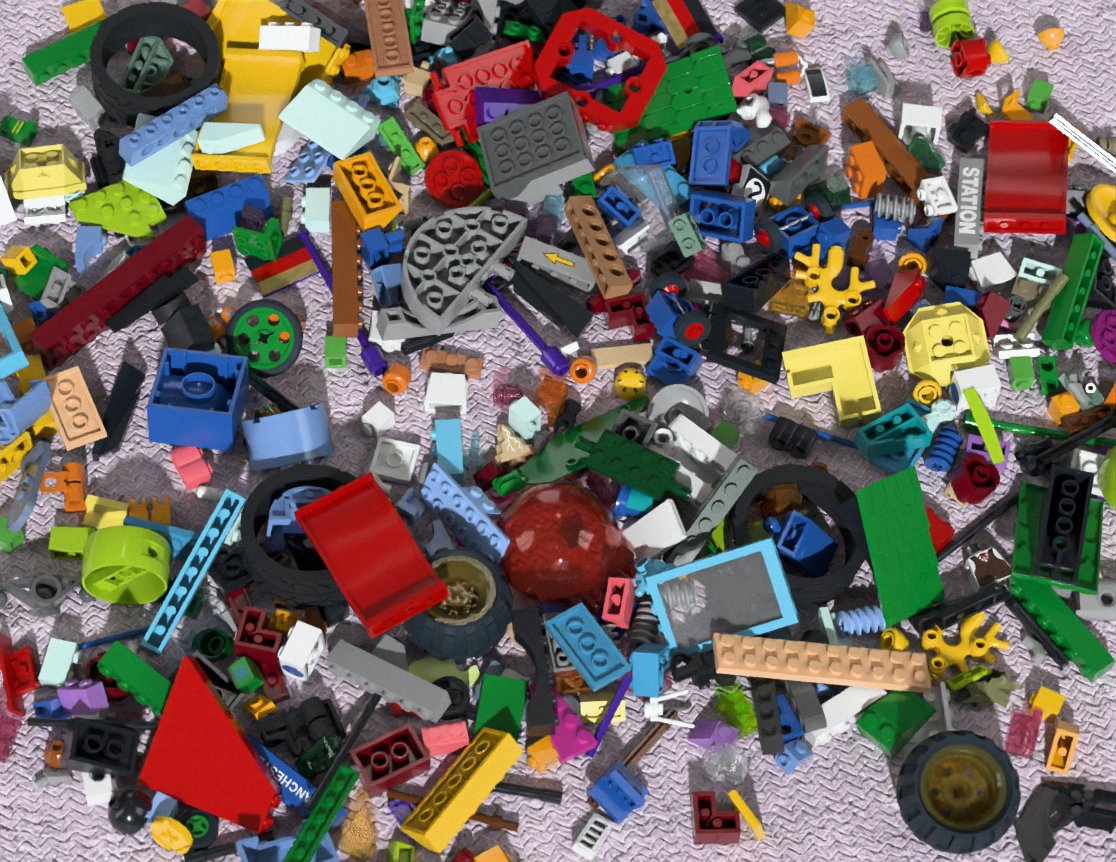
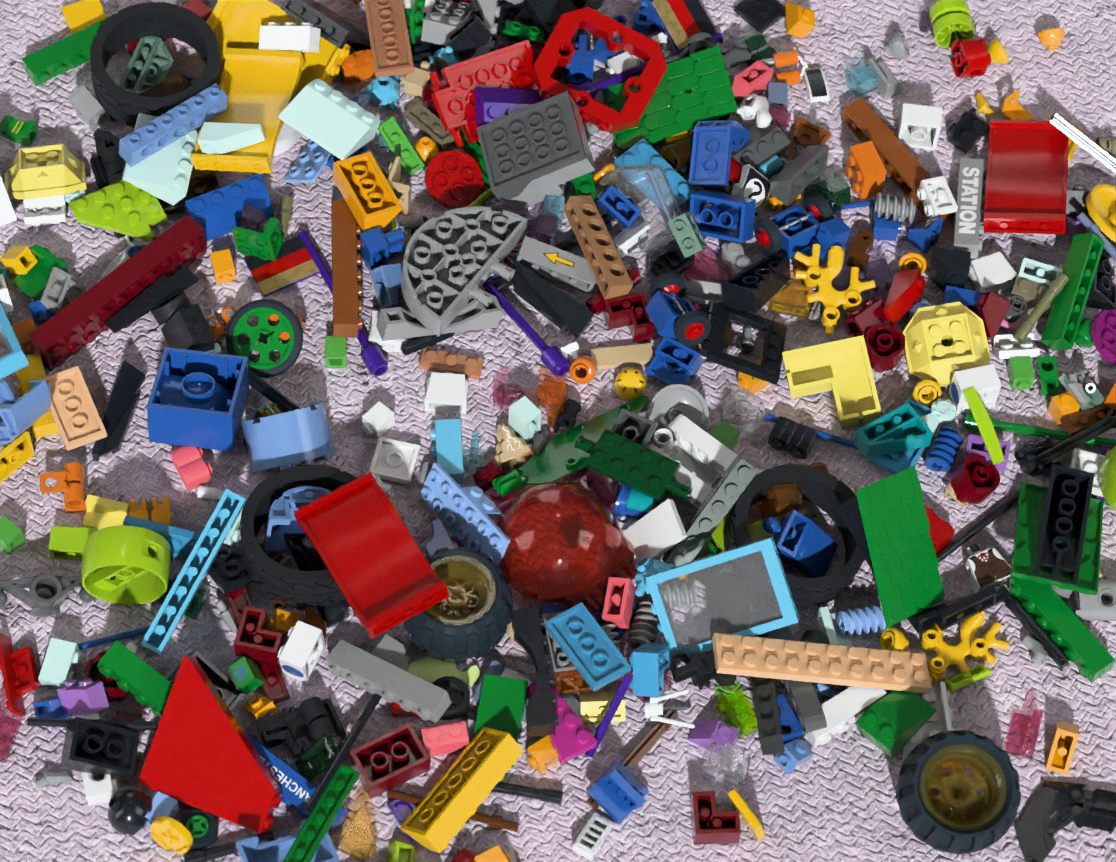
(26, 496): sand blue piece -> none
(53, 753): dark orange brick -> none
(88, 244): medium blue arch -> none
(213, 644): dark green hat -> none
(317, 209): light aqua brick -> none
(396, 378): orange head -> none
(411, 507): light blue panel -> none
(658, 153): blue bracket -> none
(923, 151): clear green brick -> none
(993, 689): olive hair -> none
(1039, 96): bright green brick -> none
(1048, 702): yellow brick -> none

